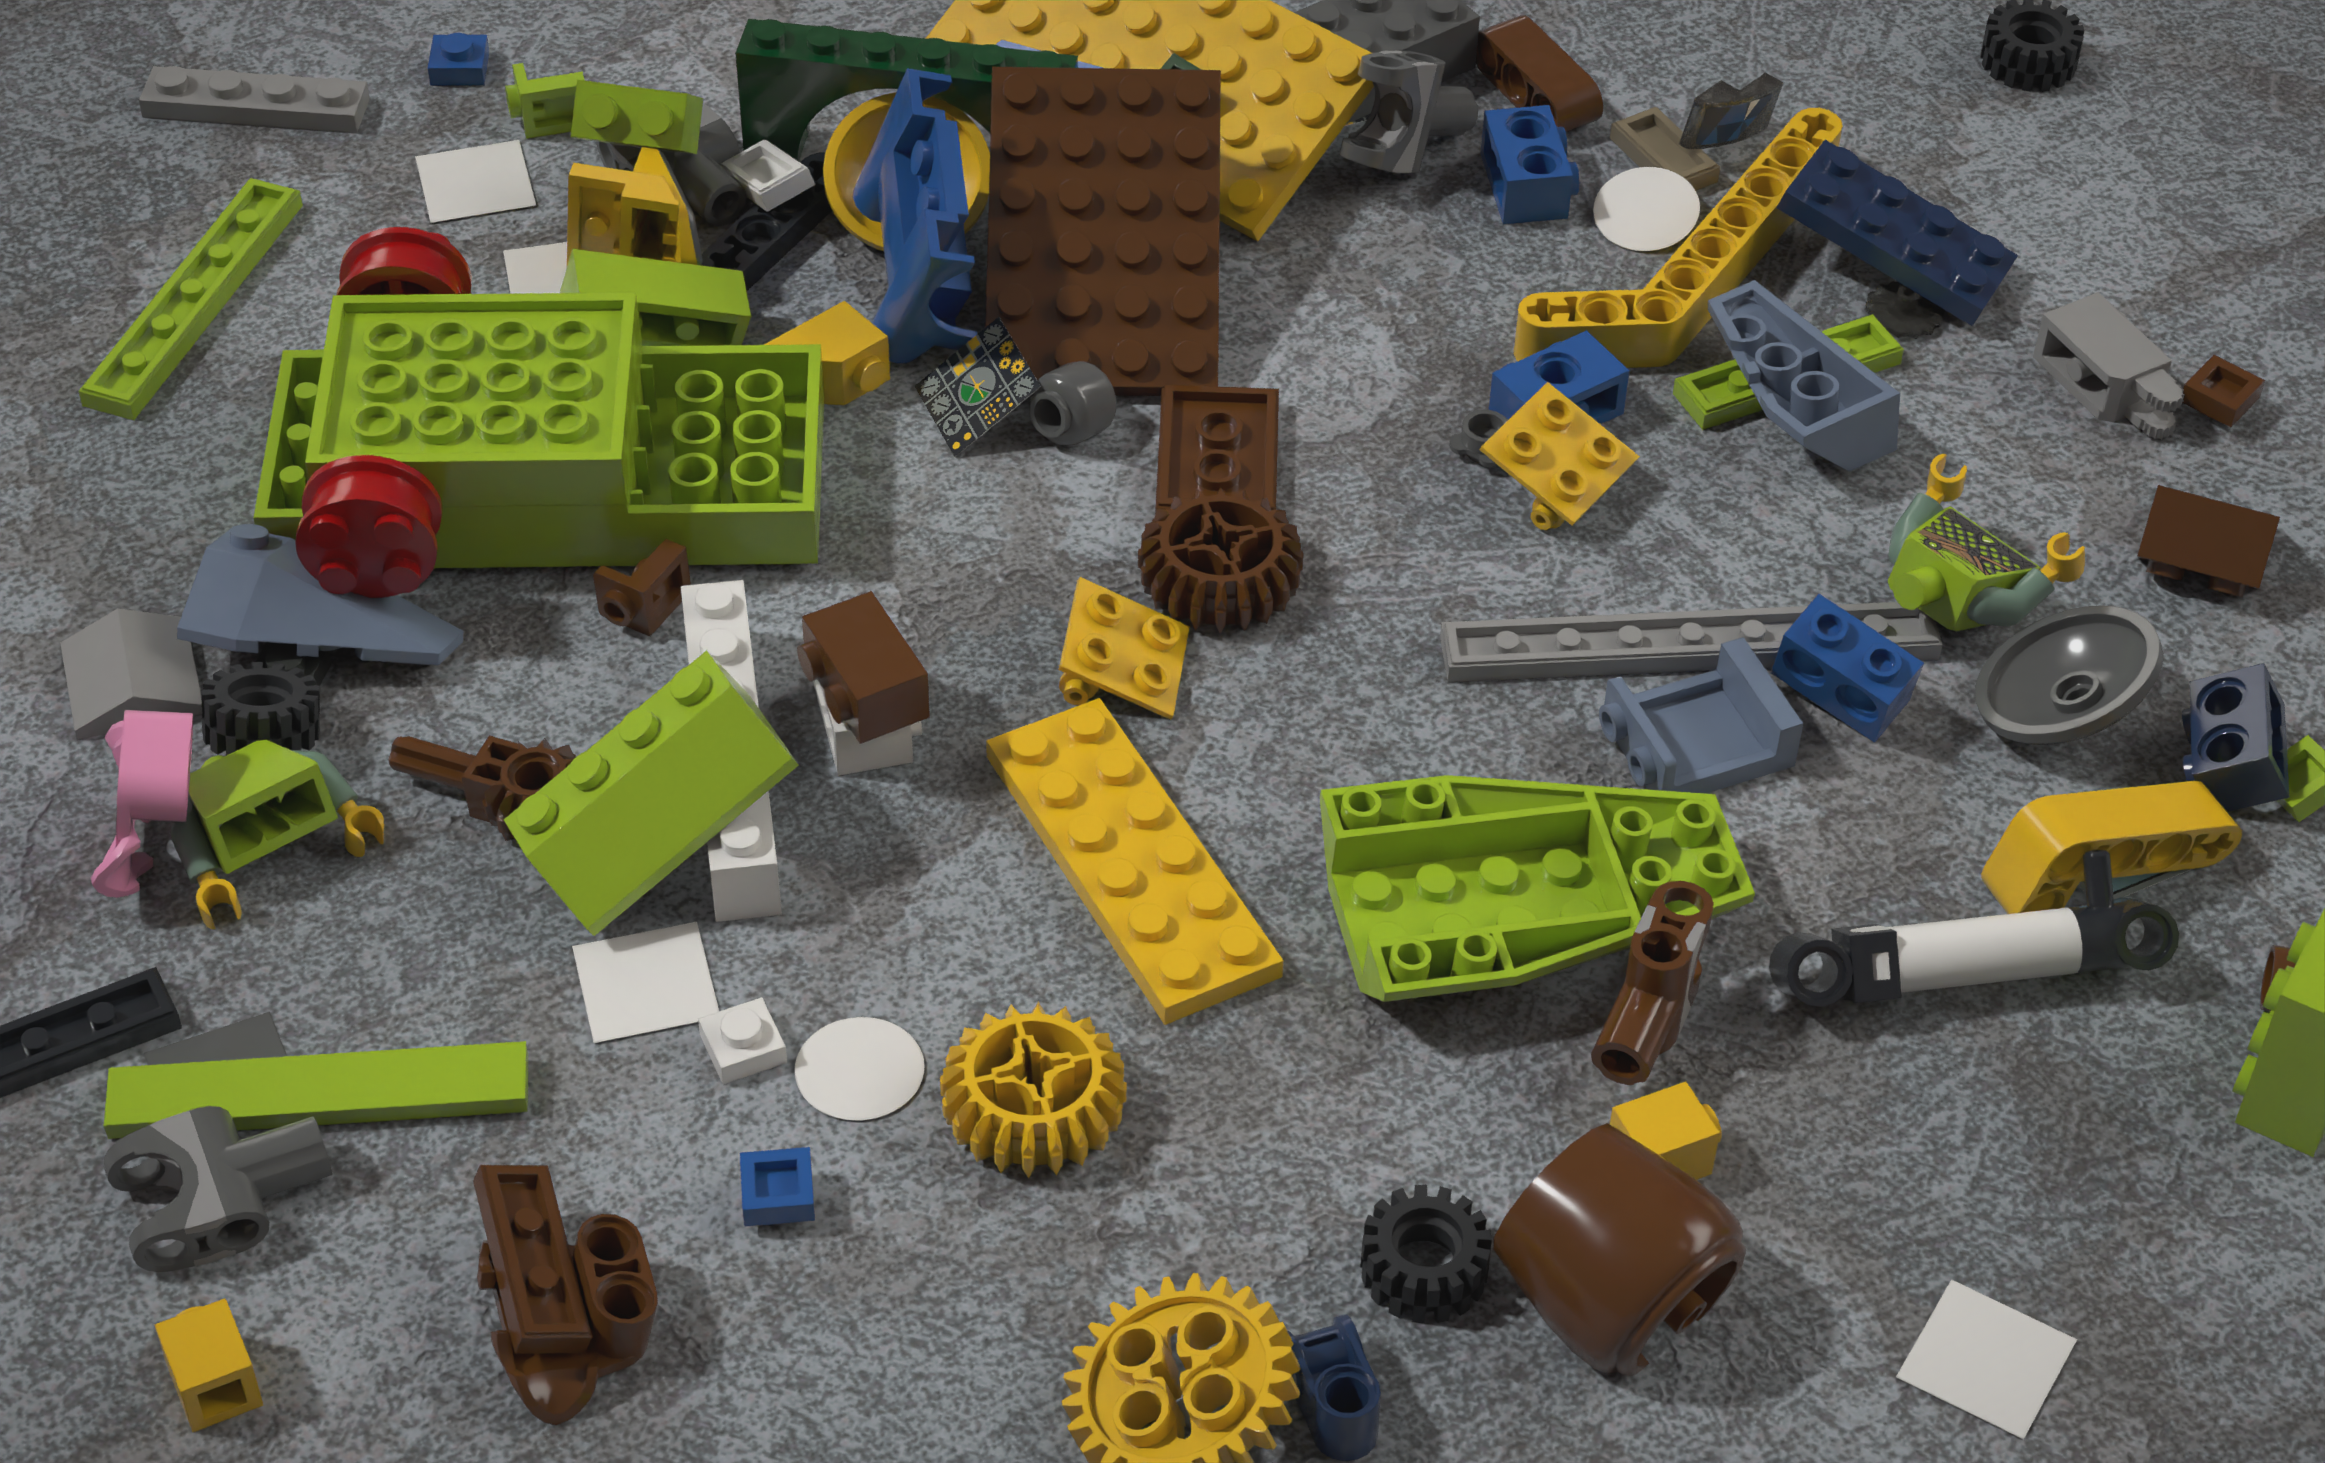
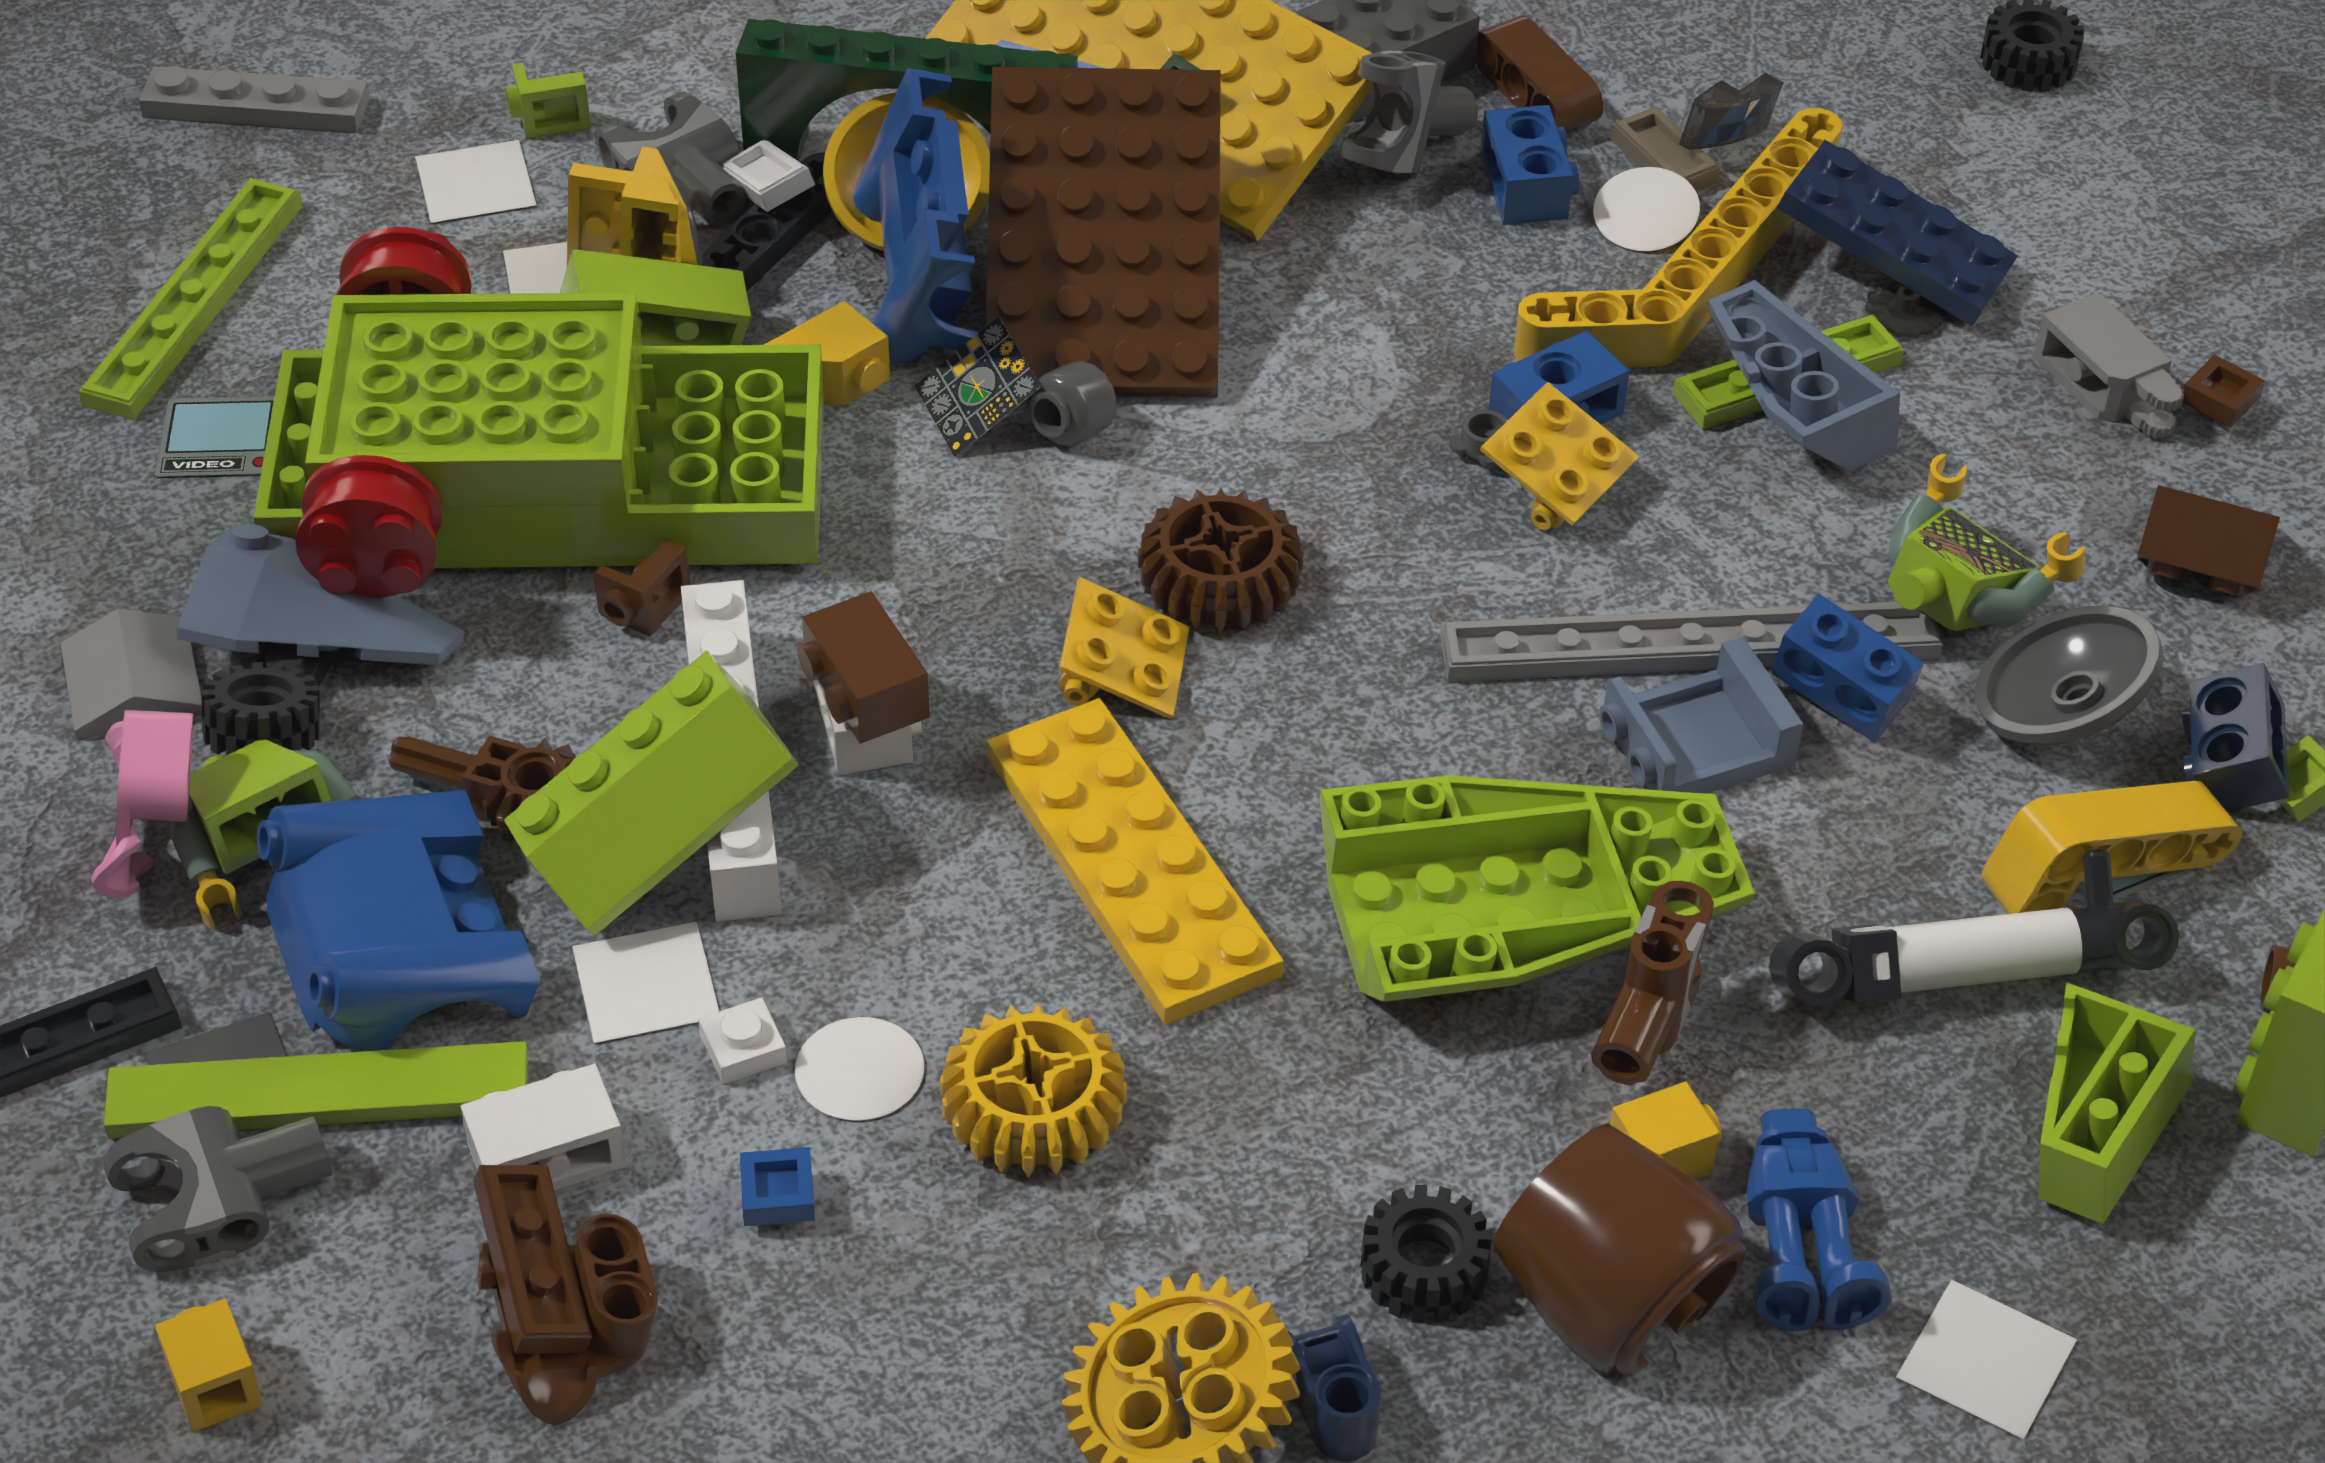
(214, 436): none -> sticker
(388, 914): none -> blue piece
(458, 60): blue plate -> none
(550, 1123): none -> white brick
(637, 116): lime brick -> none
(1216, 441): reddish brown tile -> none
(1805, 1184): none -> blue piece
(2108, 1099): none -> lime wedge

